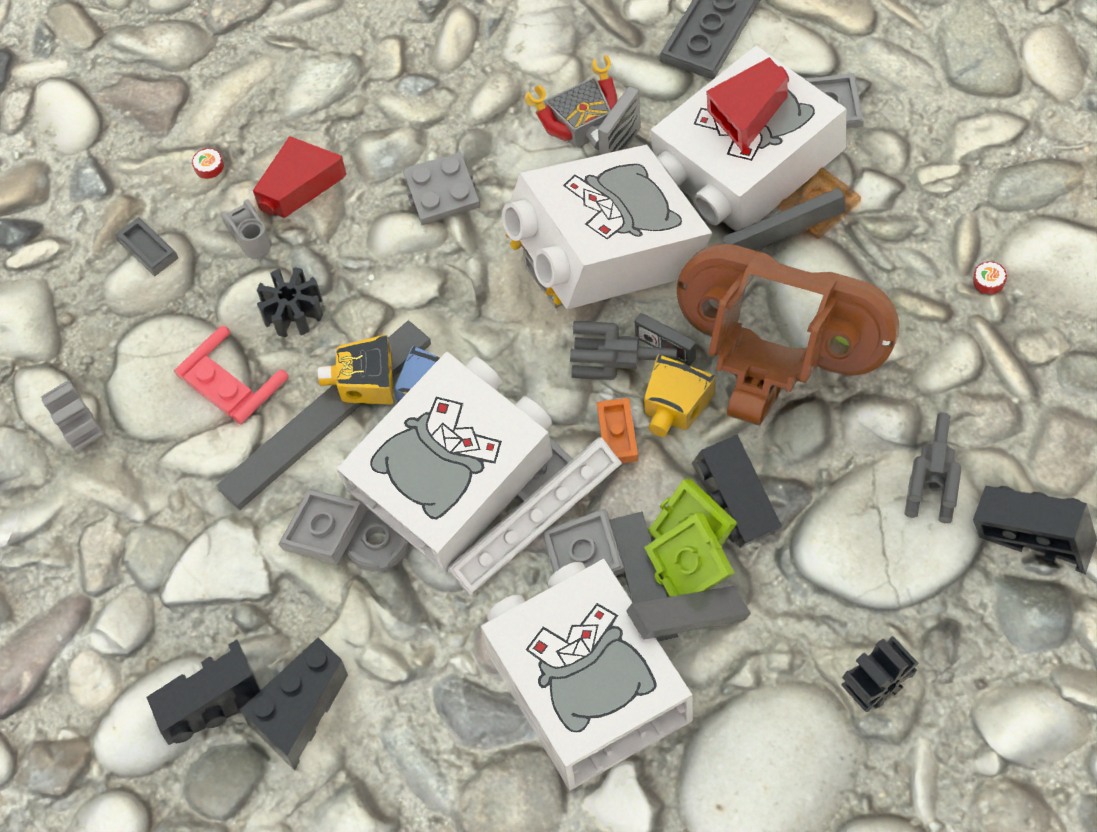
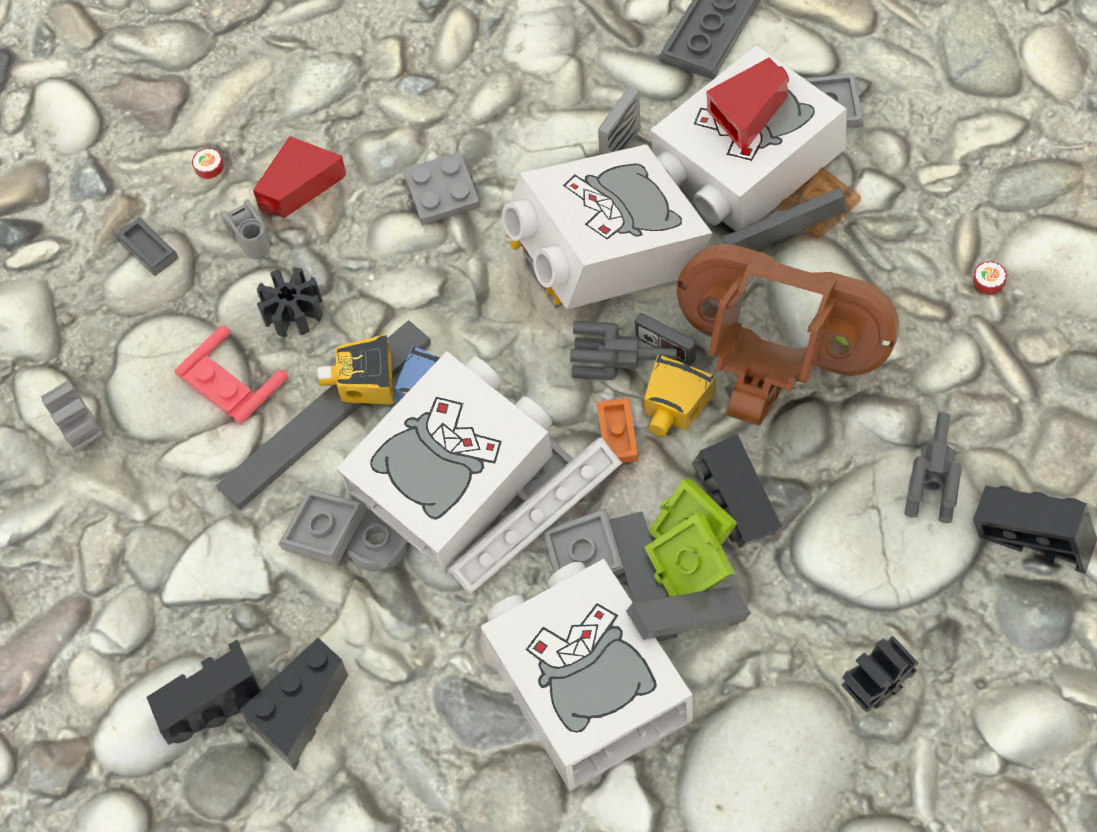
(578, 110): torso -> none

